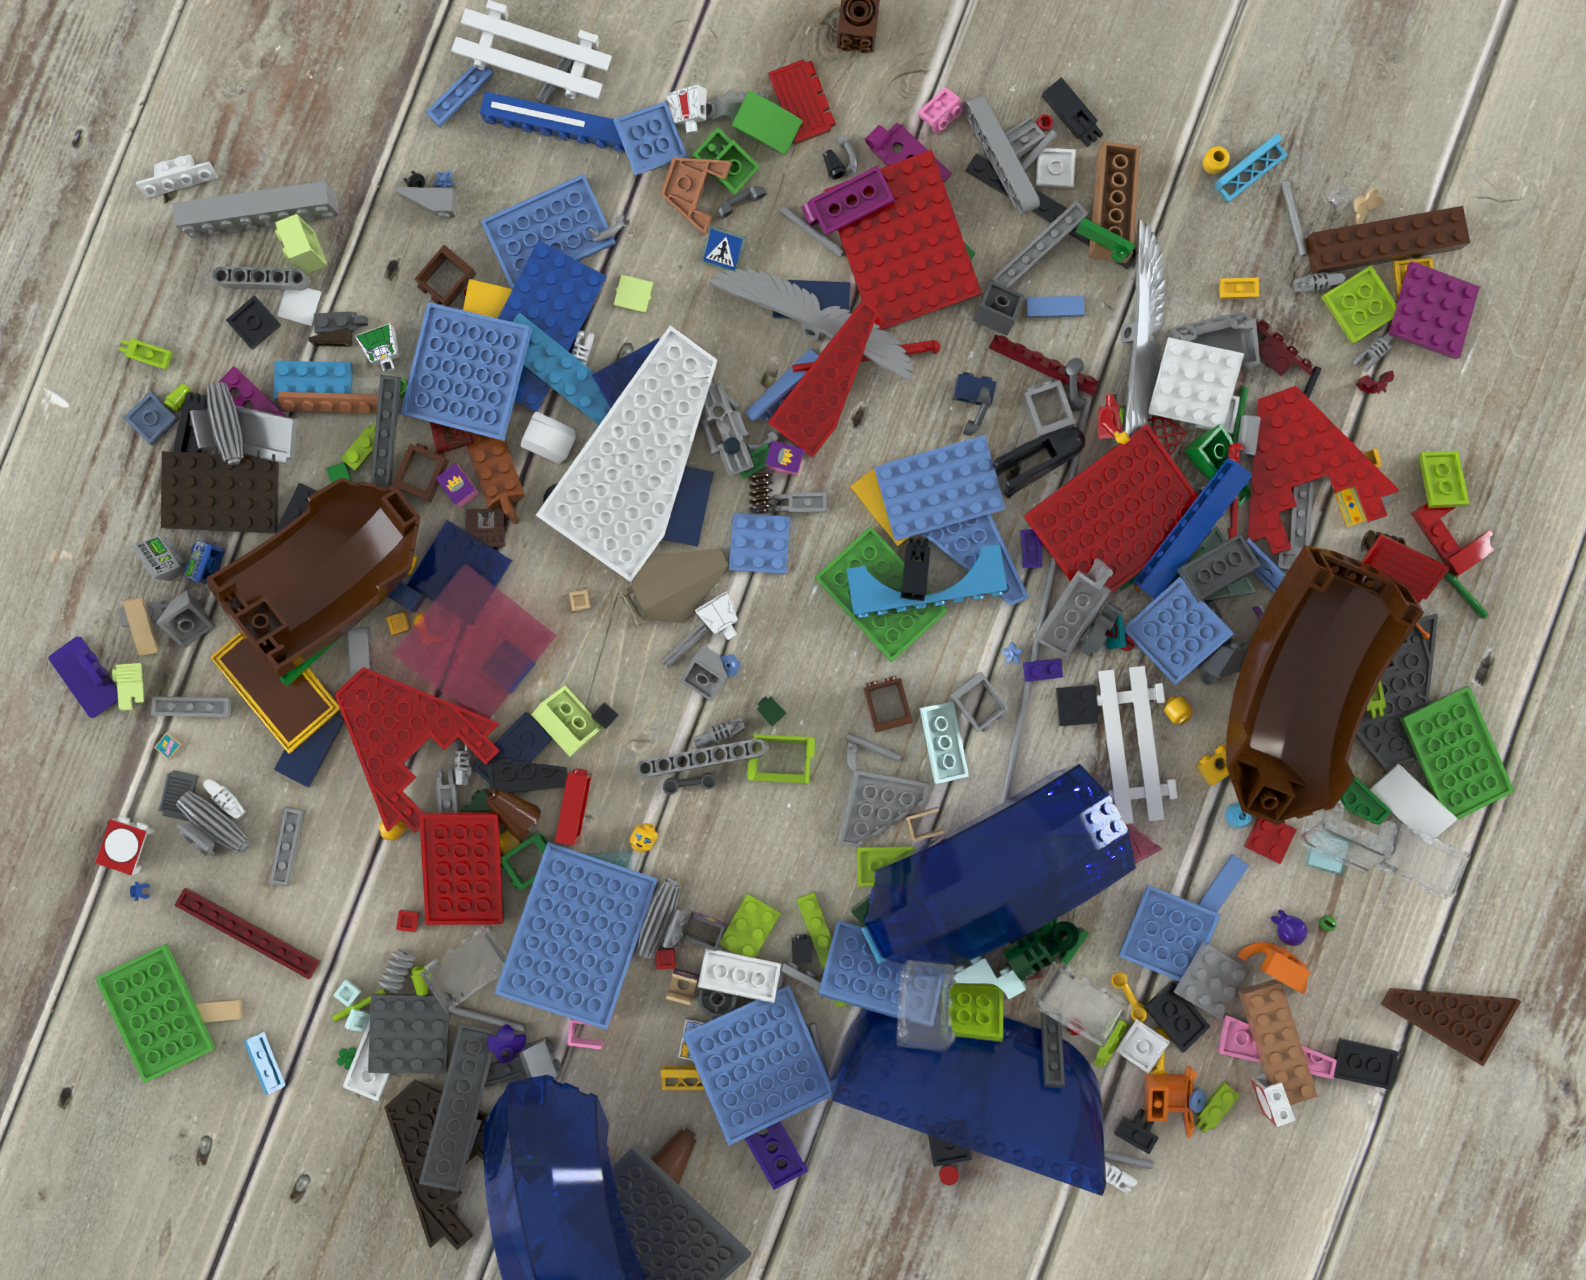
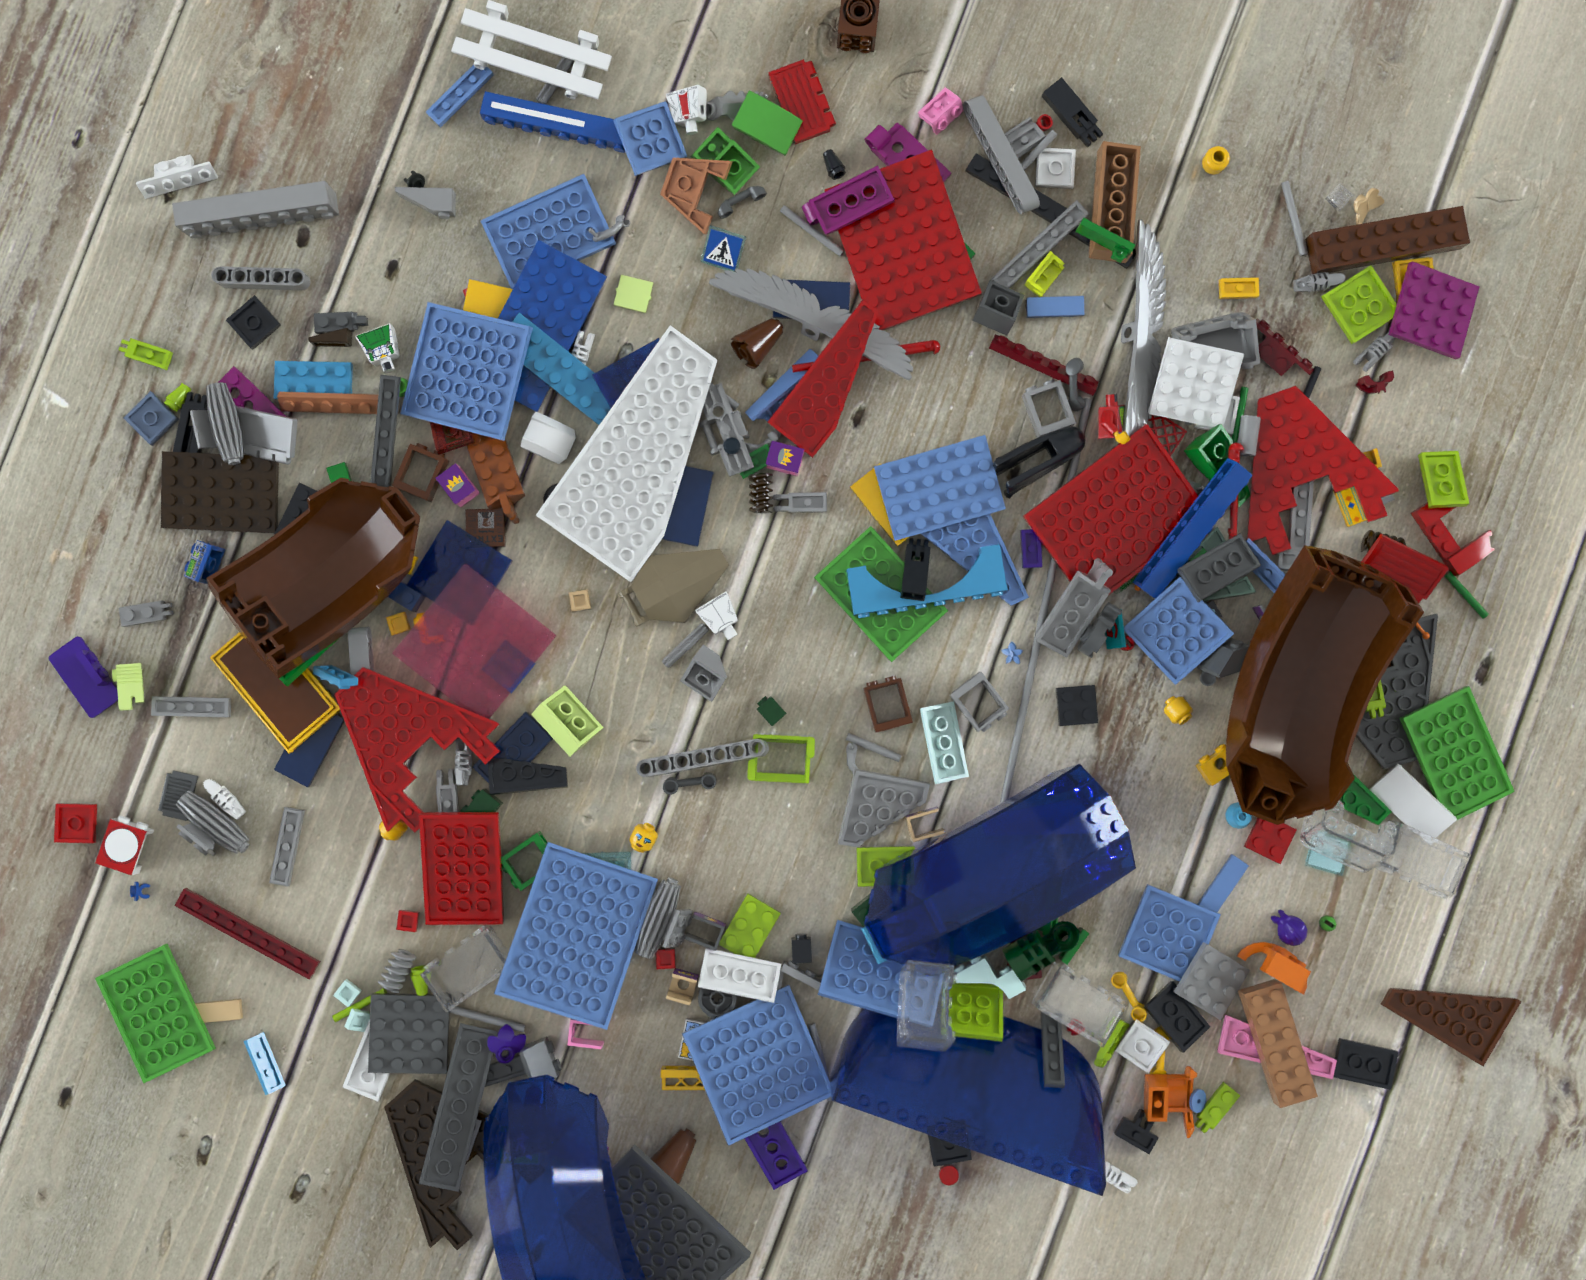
(75, 823): none -> red plate
(141, 626): tan tile -> none
(160, 557): slope -> none
(168, 745): tile -> none
(185, 619): light grey slope -> none
(299, 305): white sticker -> none
(300, 244): yellowish green brick -> none
(335, 676): none -> dark azure plate
(346, 1057): green plant -> none
(360, 449): lime hinge -> none
(443, 254): reddish brown window -> none
(444, 180): medium blue plant -> none
(508, 842): yellow tile -> none
(513, 812): reddish brown cone -> none
(573, 807): red window -> none
(605, 715): black plate -> none
(720, 732): light grey hinge -> none
(734, 664): medium blue plant -> none
(757, 342): none -> reddish brown cone
(759, 543): medium blue plate -> none
(817, 929): lime plate -> none
(843, 140): light grey piece -> none
(969, 387): dark blue brick -> none
(972, 426): dark grey bar -> none
(1042, 669): dark purple plate -> none
(1045, 274): none -> neon yellow hinge
(1129, 1160): light grey bar -> none
(1140, 696): white fence -> none
(1141, 845): clear pink wing -> none
(1246, 163): medium azure fence -> none
(1272, 1101): white panel -> none

